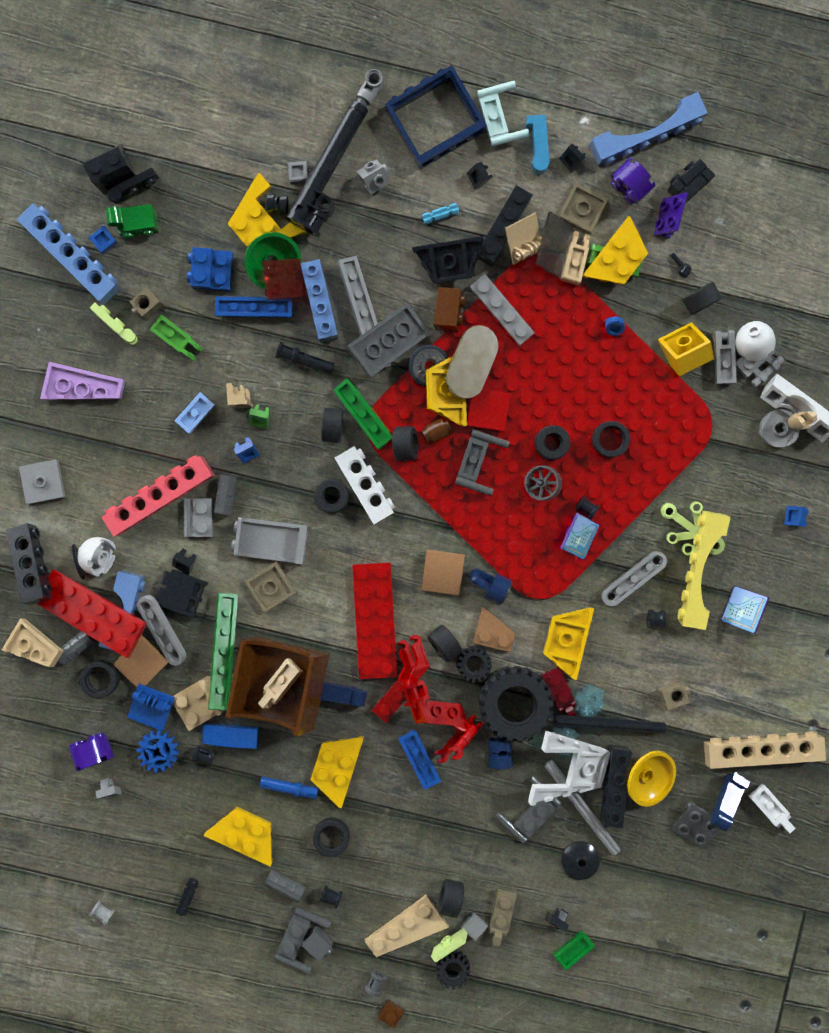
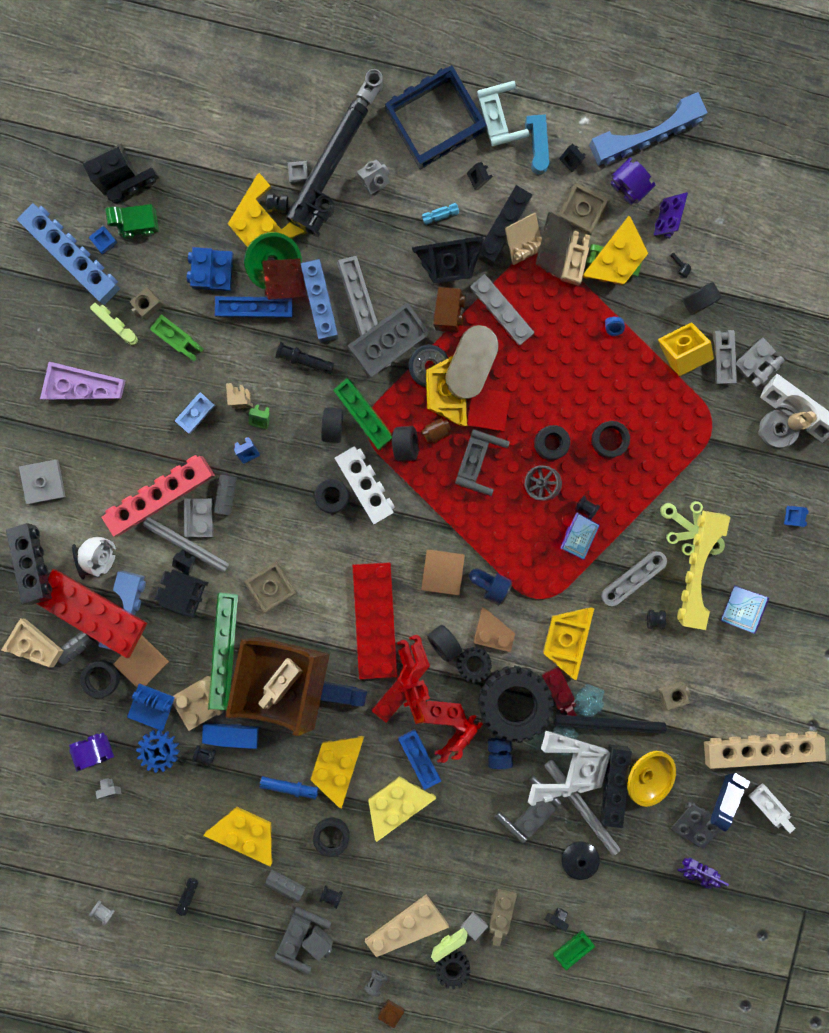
(161, 630): light grey plate -> none
(185, 544): none -> light grey axle
(270, 540): light grey panel -> none
(396, 805): none -> light yellow wing
(451, 898): black tyre -> none
(692, 181): black brick -> none
(696, 871): none -> dark purple hinge
(755, 341): white cylinder -> none

